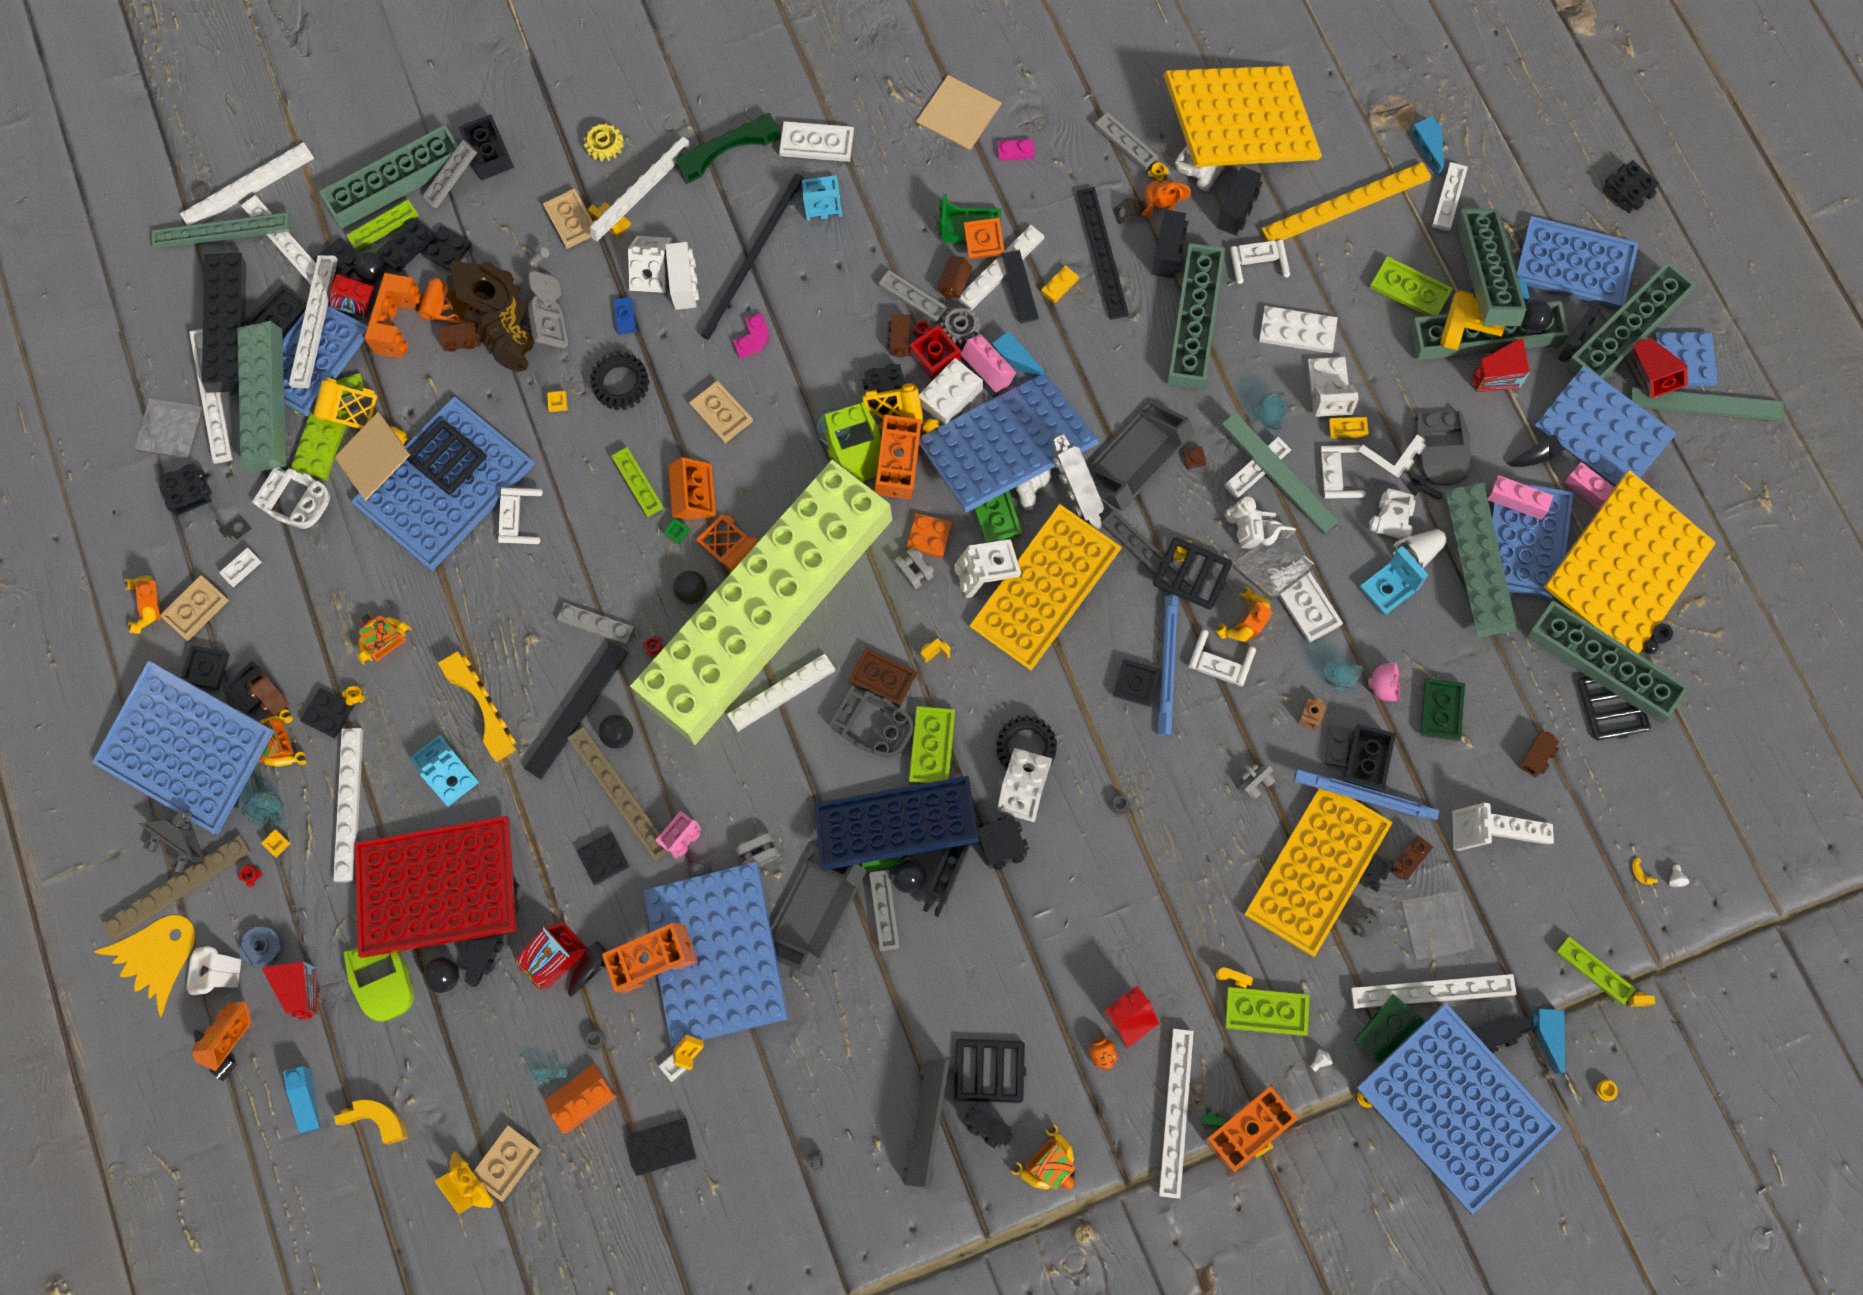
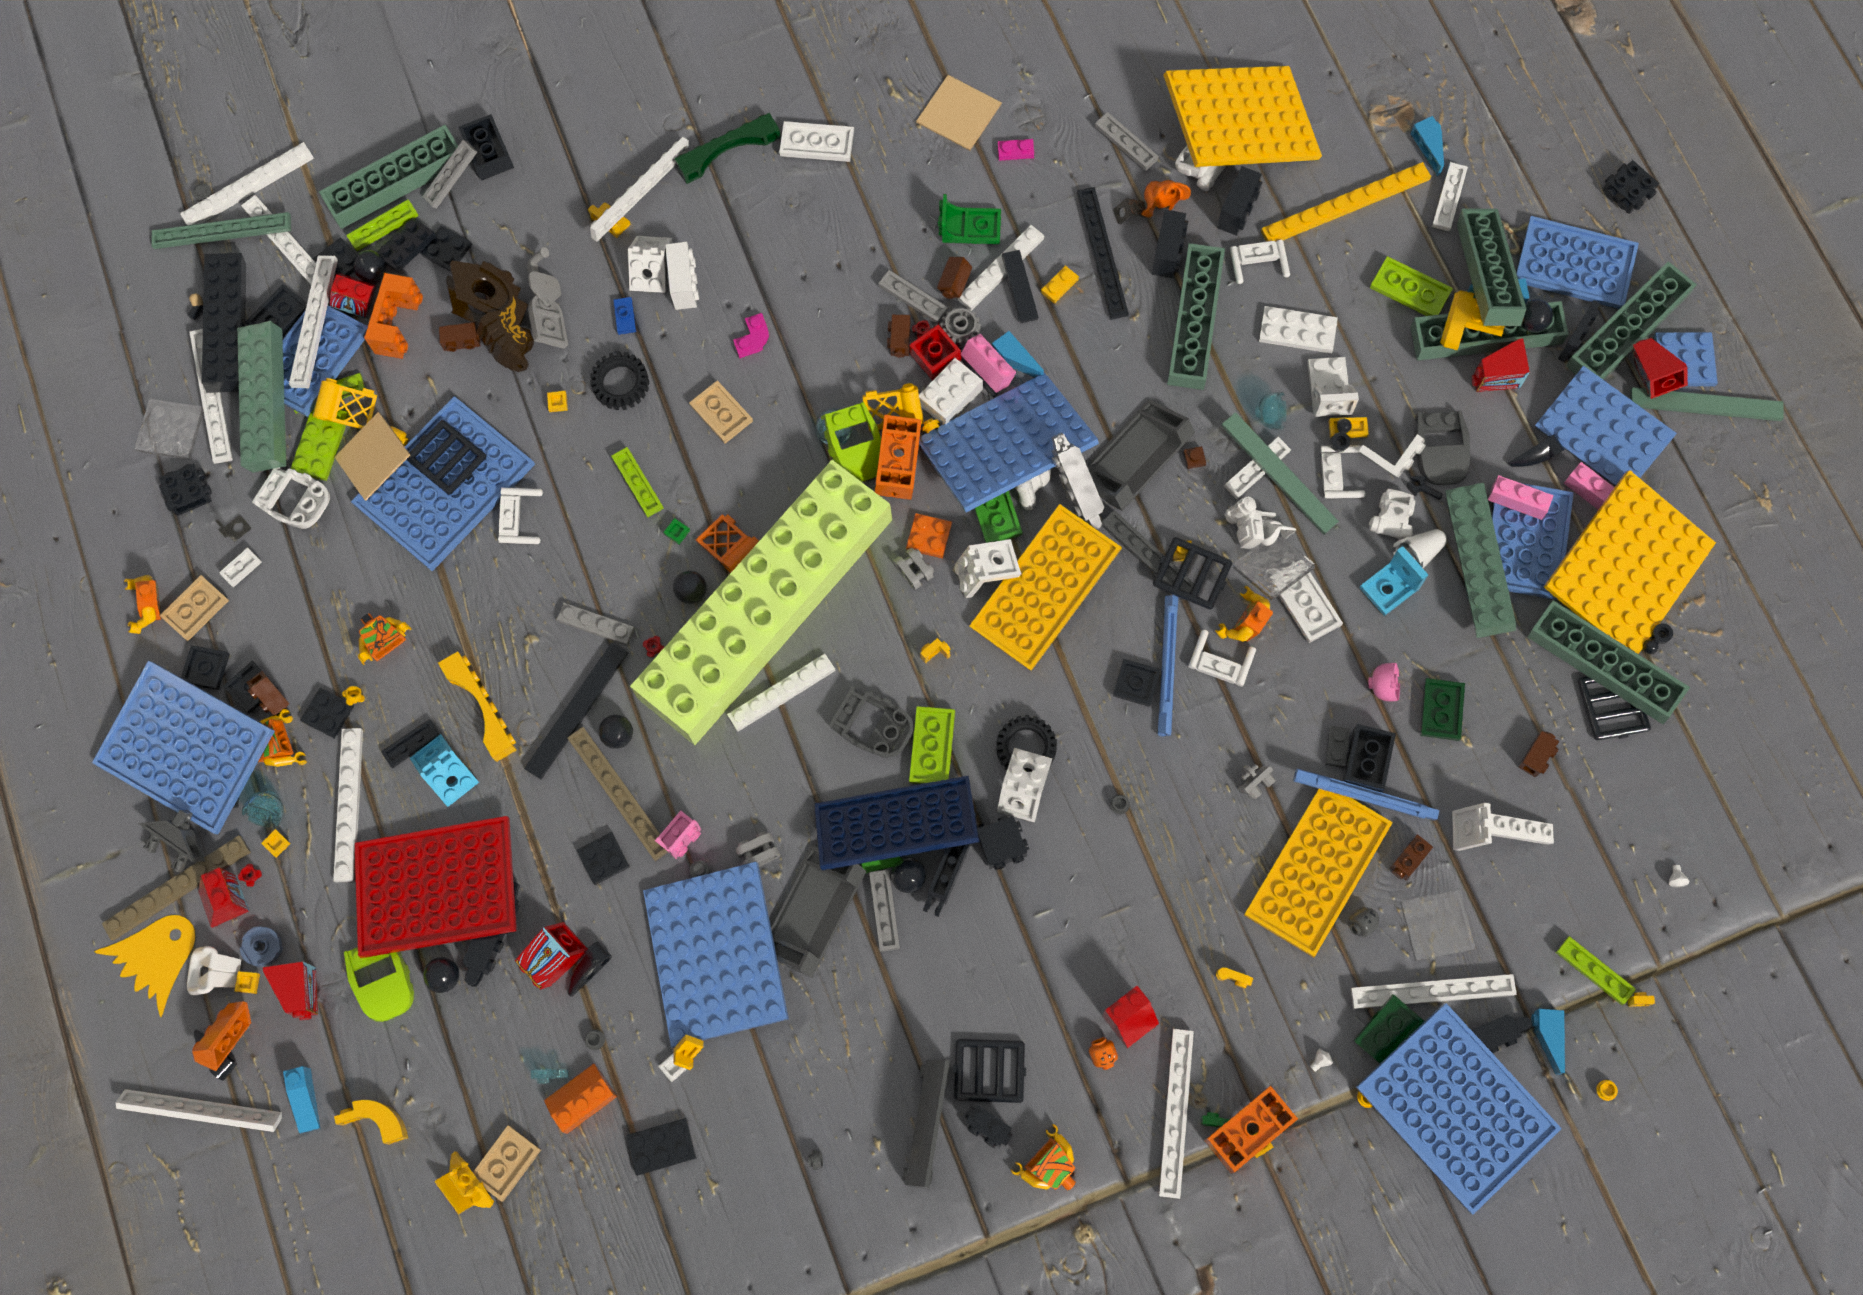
(197, 306): none -> arm
(199, 1110): none -> white plate
(221, 896): none -> red slope
(247, 982): none -> yellow plate
(410, 743): none -> black tile
(434, 303): orange piece -> none
(569, 218): tan plate -> none
(611, 141): light yellow gear -> none
(667, 949): orange plate -> none
(691, 489): orange slope -> none
(711, 324): black piece -> none
(821, 197): medium azure bracket -> none
(882, 677): reddish brown plate -> none
(883, 380): black brick -> none
(984, 238): orange plate -> none
(1158, 167): yellow plate -> none
(1267, 1011): lime plate -> none
(1310, 719): medium nougat brick -> none
(1342, 675): clear light blue cylinder -> none
(1343, 426): none -> black plate
(1379, 869): black plate -> none
(1640, 876): yellow piece -> none

